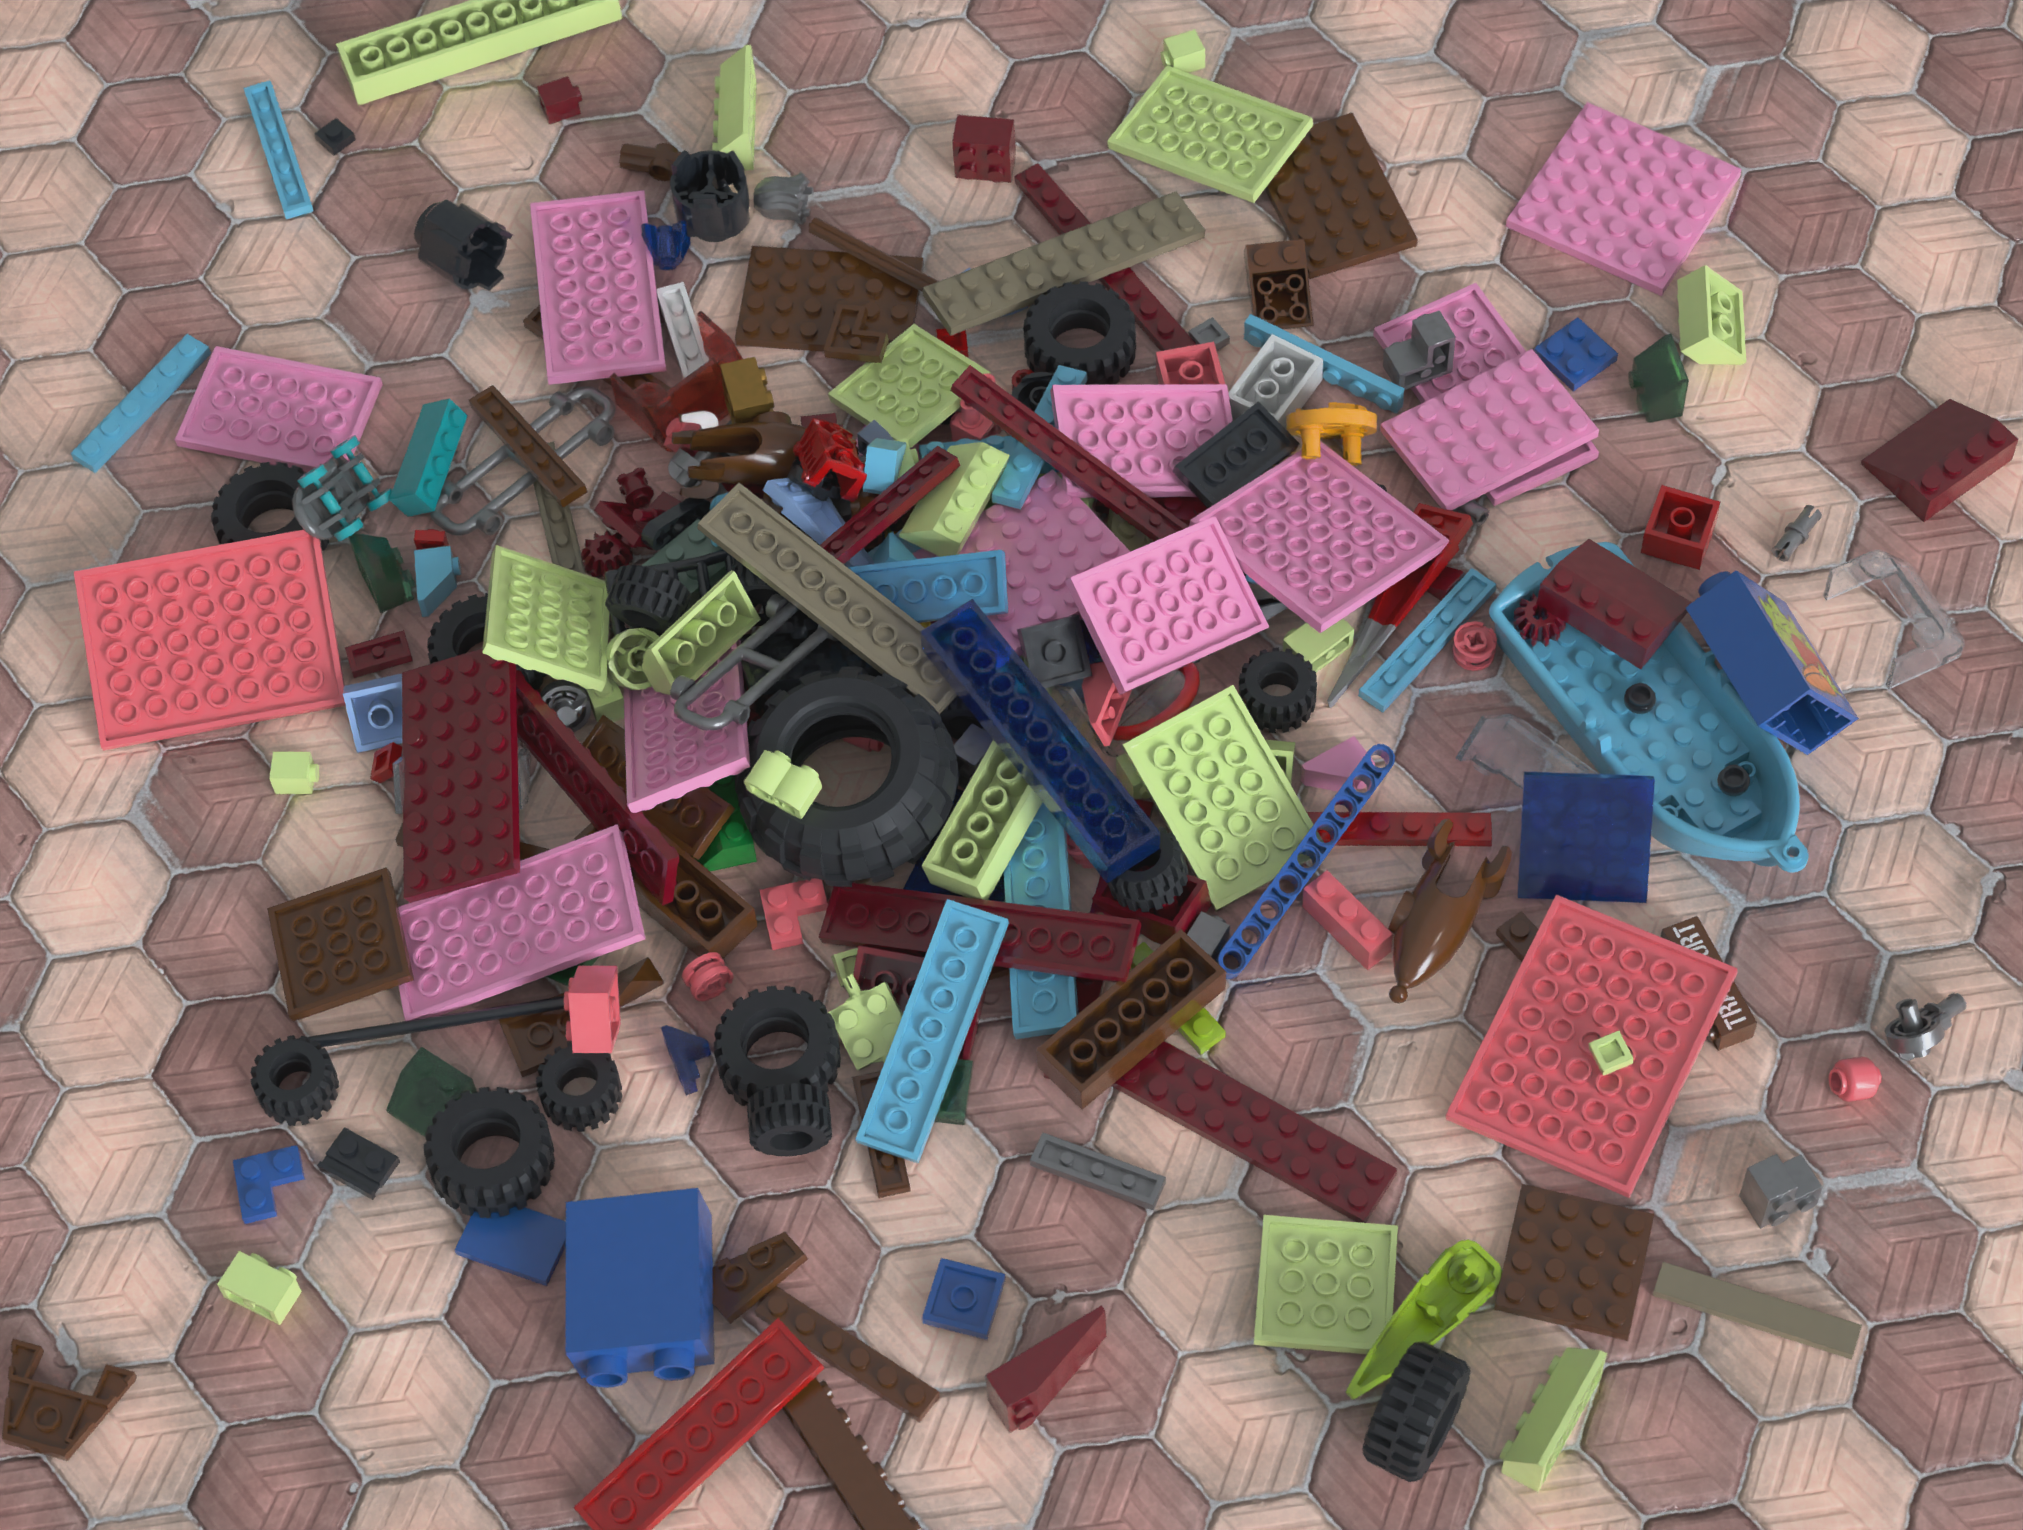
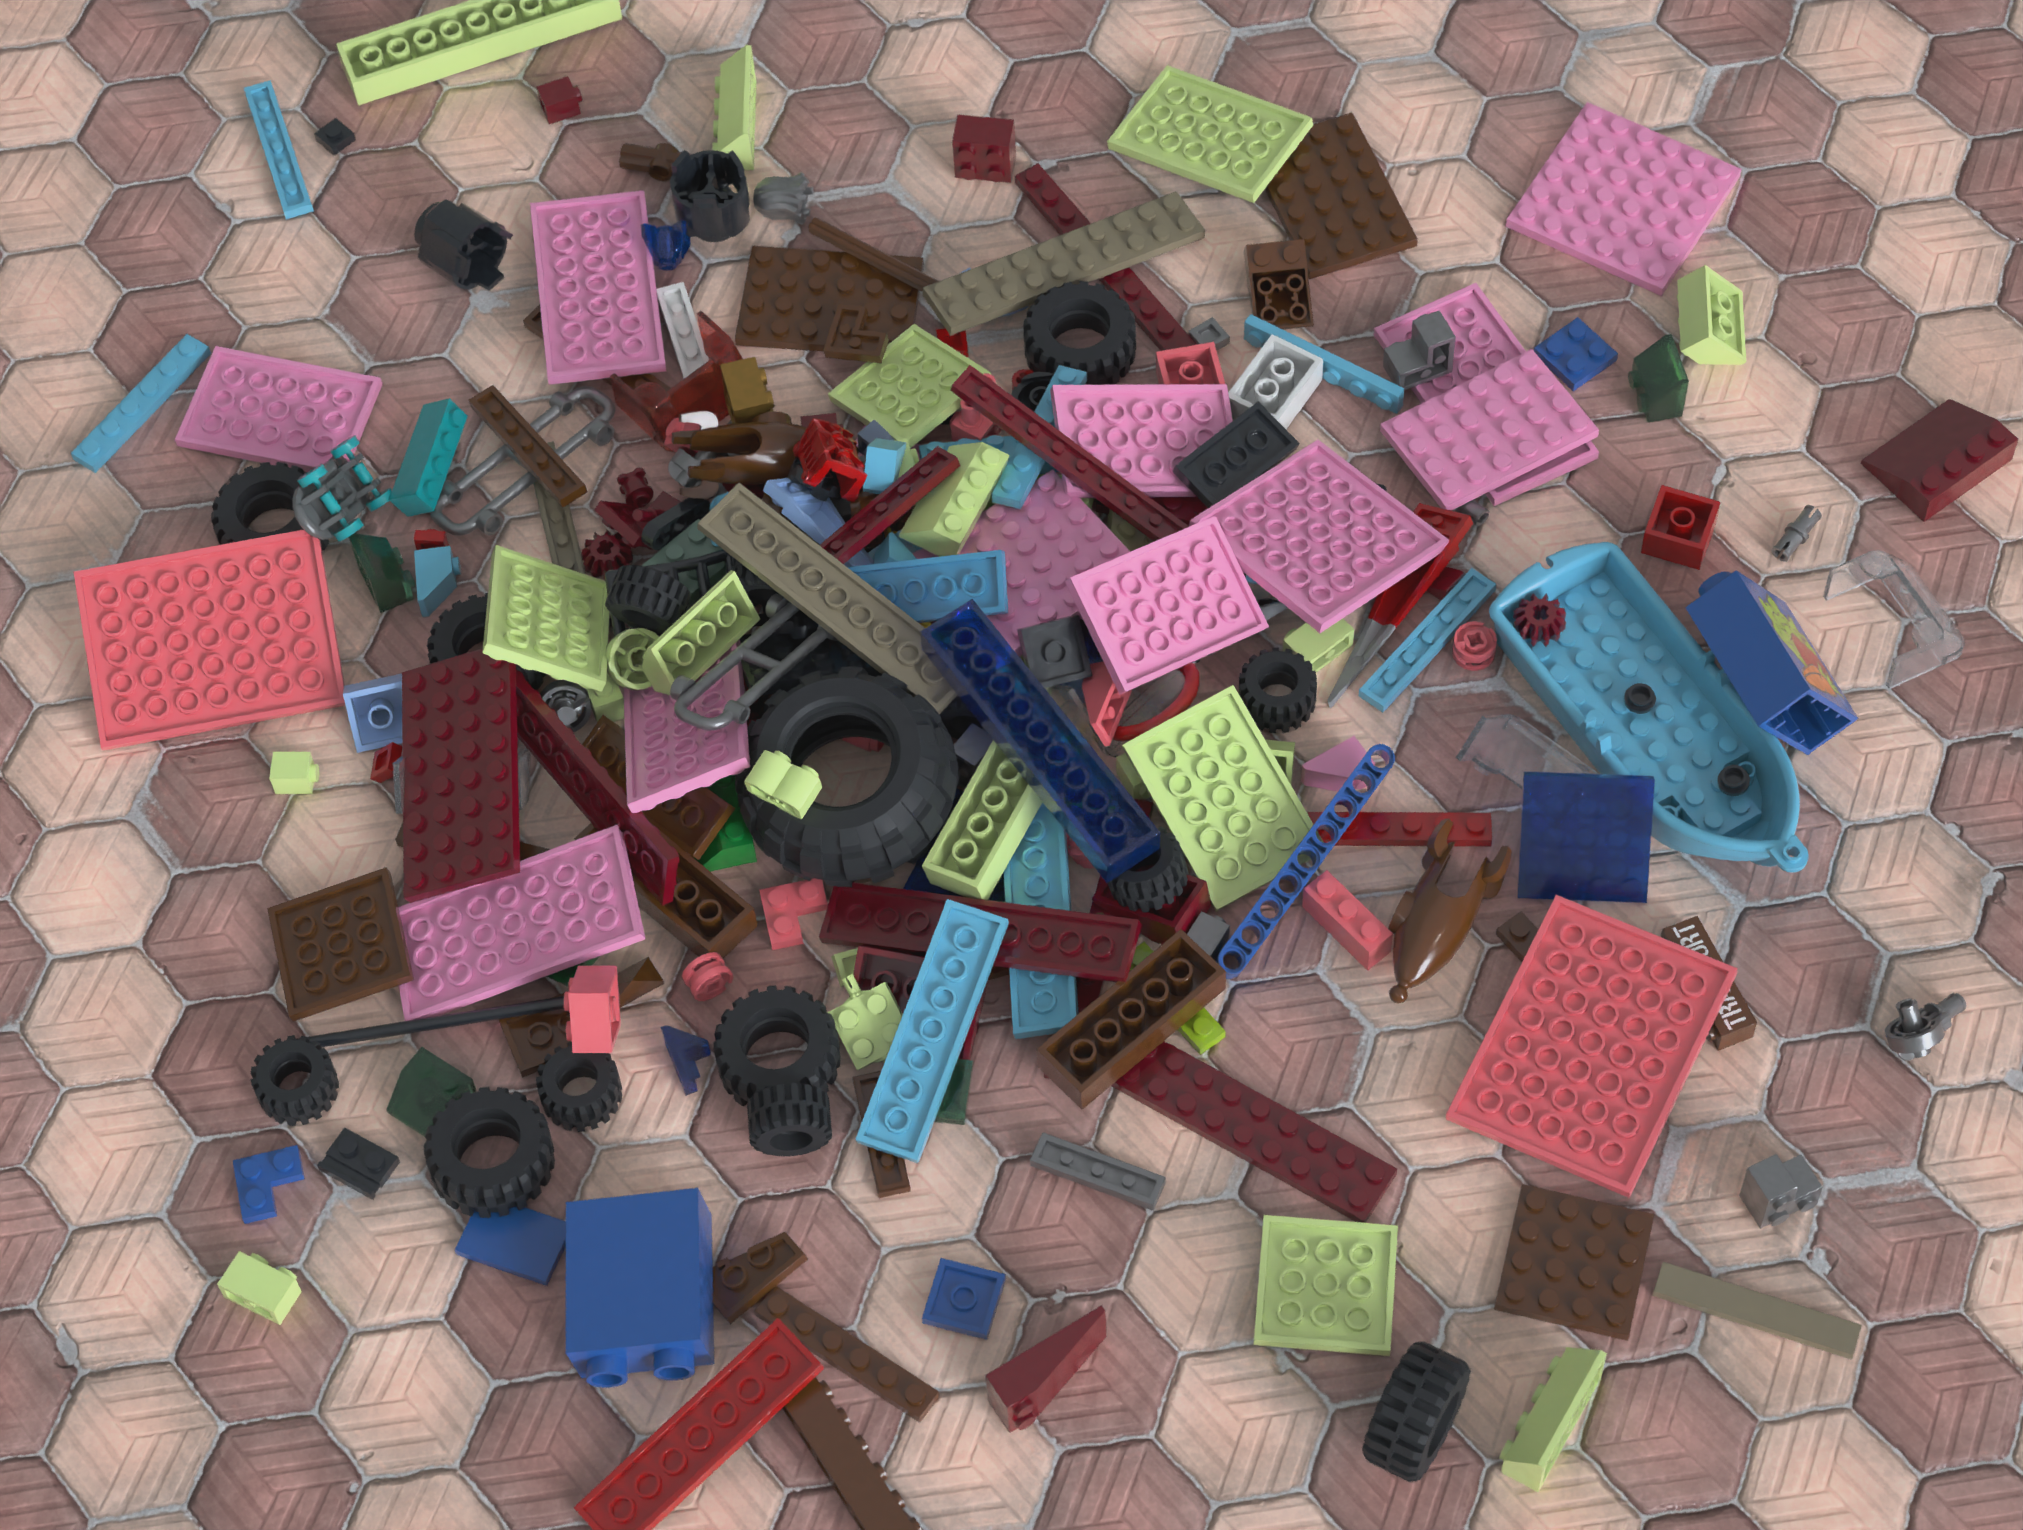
(52, 1417): reddish brown wing -> none
(378, 654): dark red plate -> none
(1184, 52): yellowish green brick -> none
(1335, 422): light orange piece -> none
(1437, 1304): lime piece -> none
(1611, 1053): yellowish green plate -> none
(1612, 602): dark red slope -> none
(1854, 1079): coral head -> none

